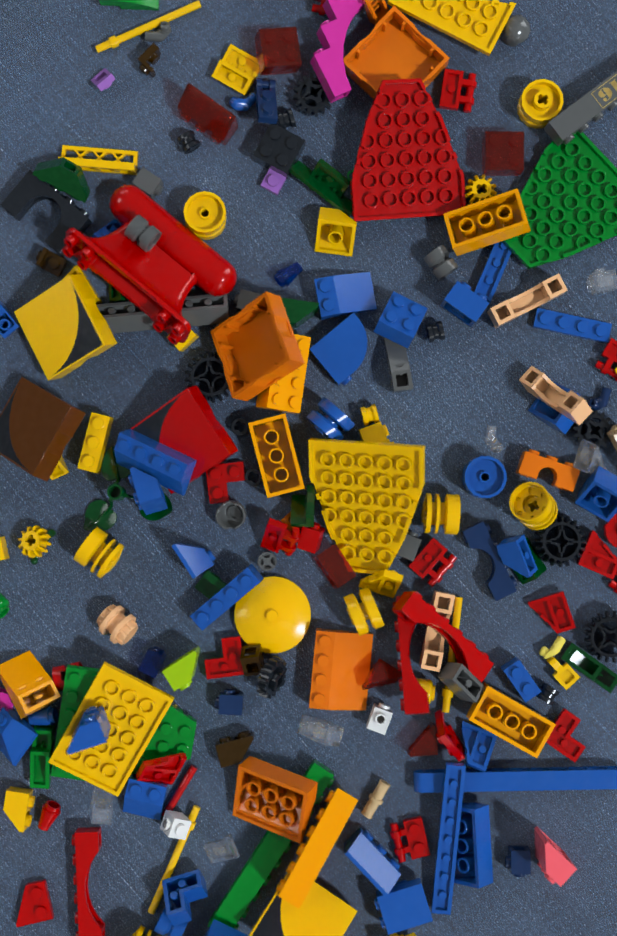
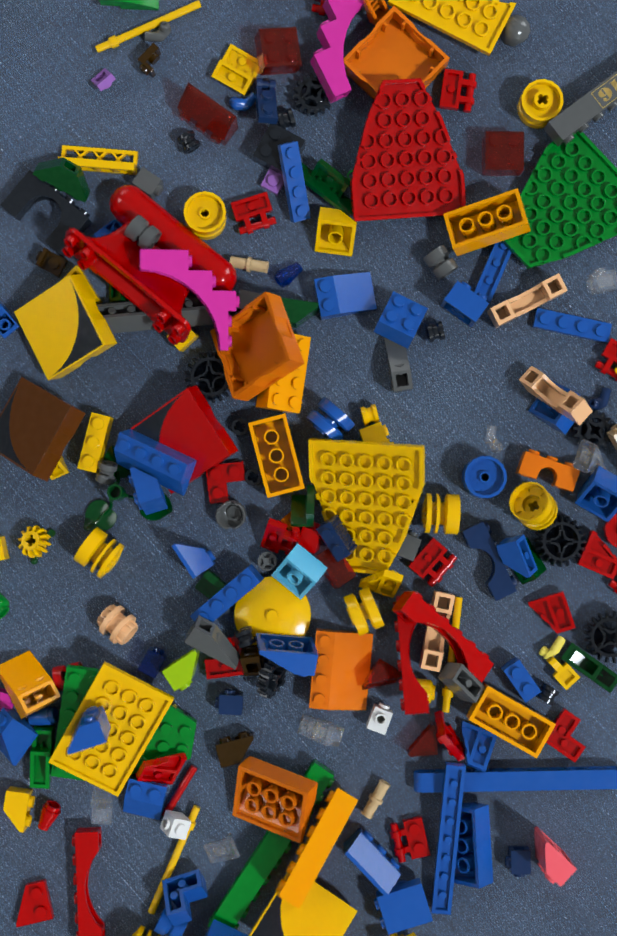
(106, 472): none -> dark grey wheel
(176, 266): none -> dark pink arch
(210, 640): none -> dark grey slope
(245, 636): none -> black wheel
(249, 264): none -> tan pin
(252, 207): none -> red plate
(291, 652): none -> blue slope
(294, 181): none -> blue plate
(299, 571): none -> medium azure brick
(336, 538): none -> dark blue brick
(342, 350): blue brick -> none
(477, 184): yellow gear -> none

